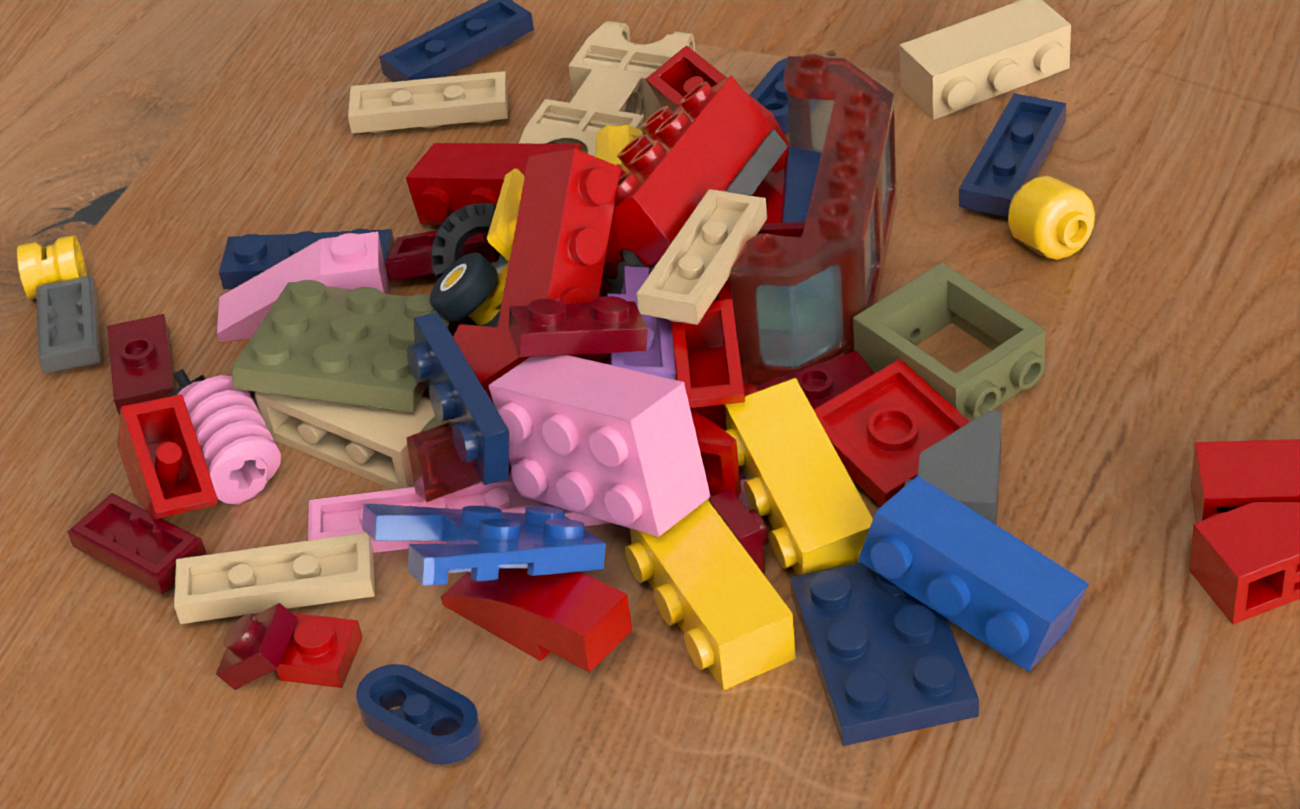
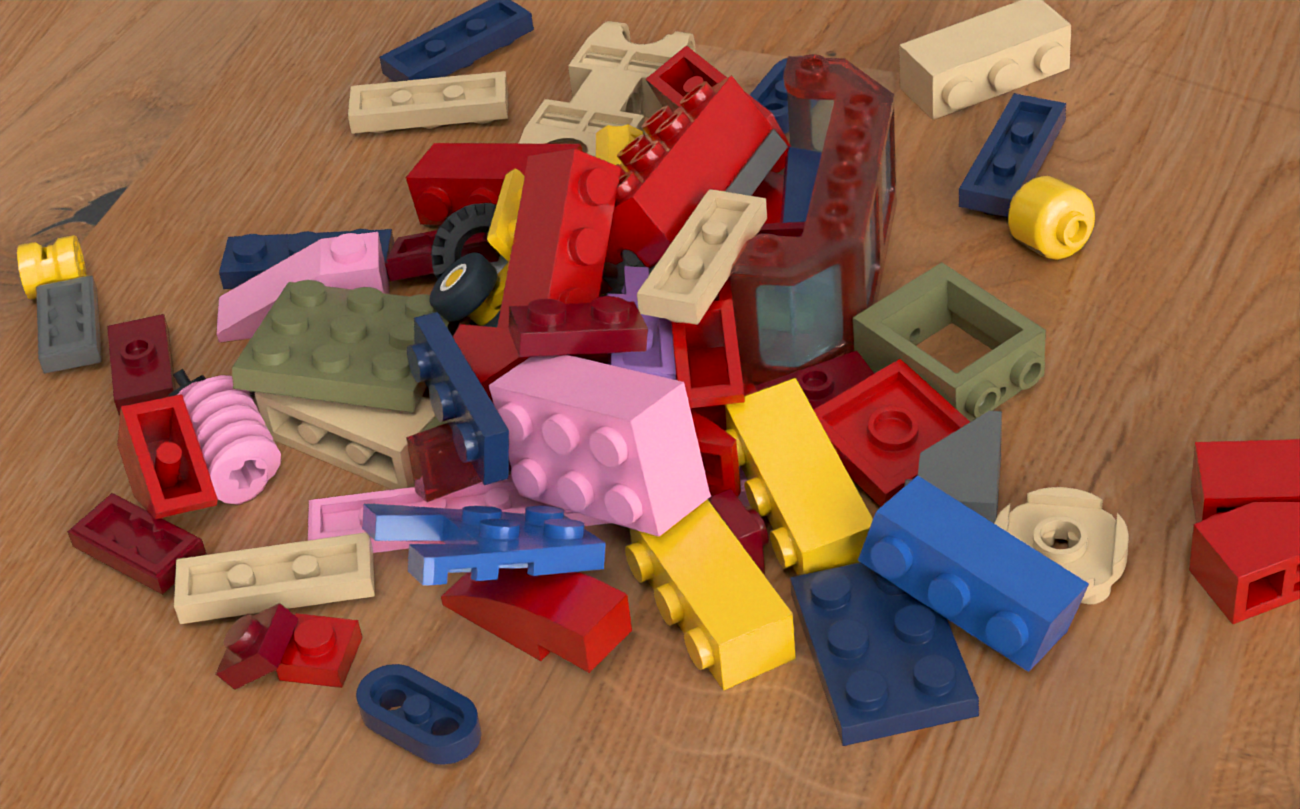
(1094, 537): none -> tan plate

